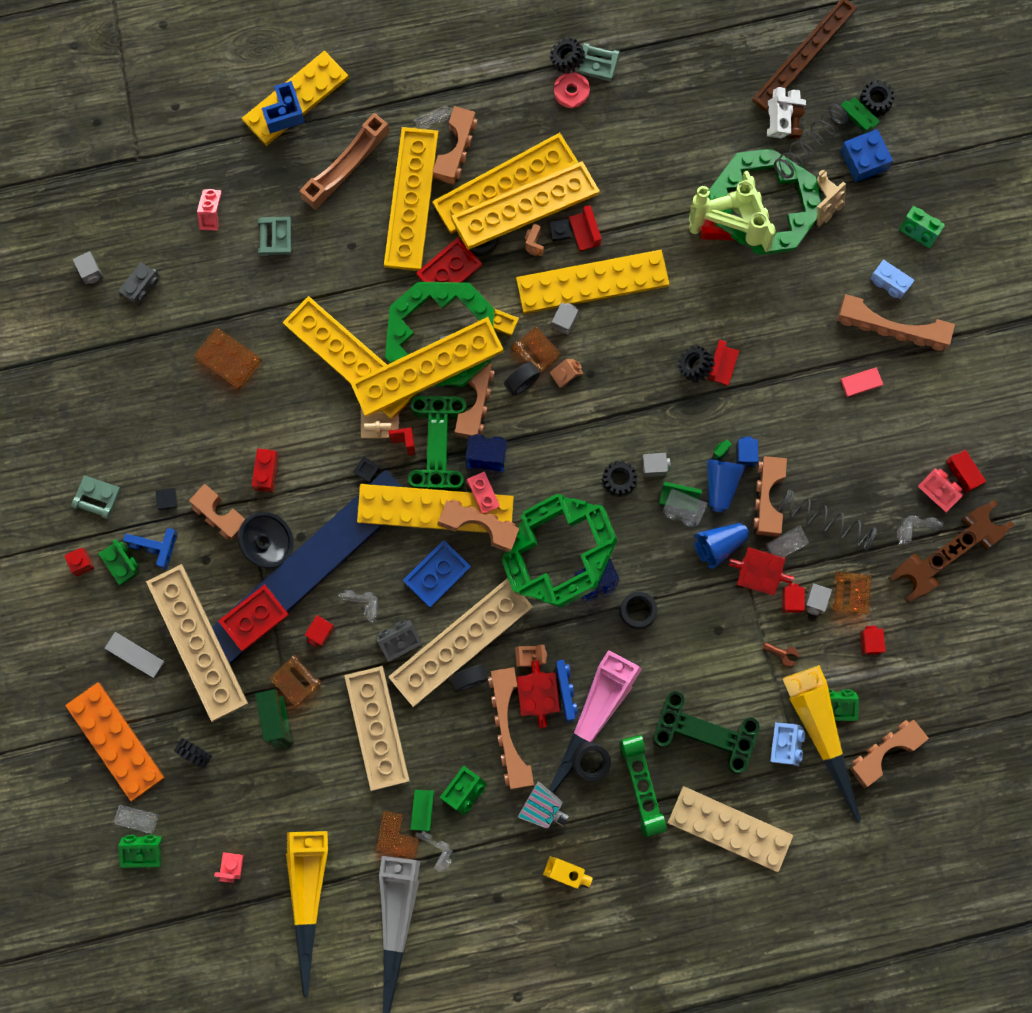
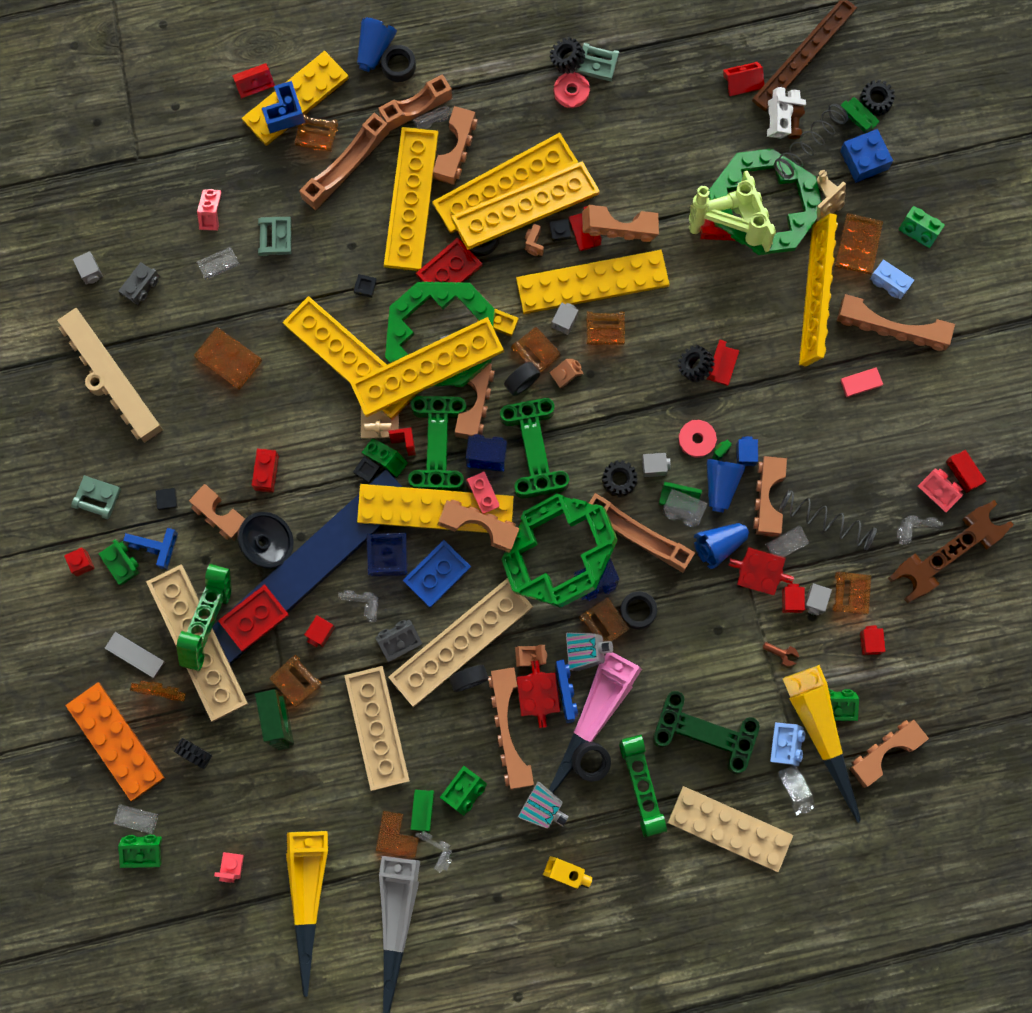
(109, 376): none -> tan hinge
(156, 689): none -> clear orange plate
(191, 646): none -> green beam
(218, 263): none -> clear plate
(253, 80): none -> red panel
(314, 137): none -> clear orange plate
(365, 285): none -> black plate
(373, 42): none -> blue cone
(386, 456): none -> green bracket
(387, 554): none -> clear blue brick
(393, 51): none -> black tyre
(432, 95): none -> nougat arch
(534, 447): none -> green beam
(586, 650): none -> torso
(600, 222): none -> nougat arch
(605, 333): none -> clear orange plate
(609, 619): none -> clear orange plate
(657, 545): none -> nougat arch
(701, 428): none -> coral tile
(744, 78): none -> red panel
(797, 789): none -> clear bracket
(818, 290): none -> yellow plate
(859, 244): none -> clear orange plate

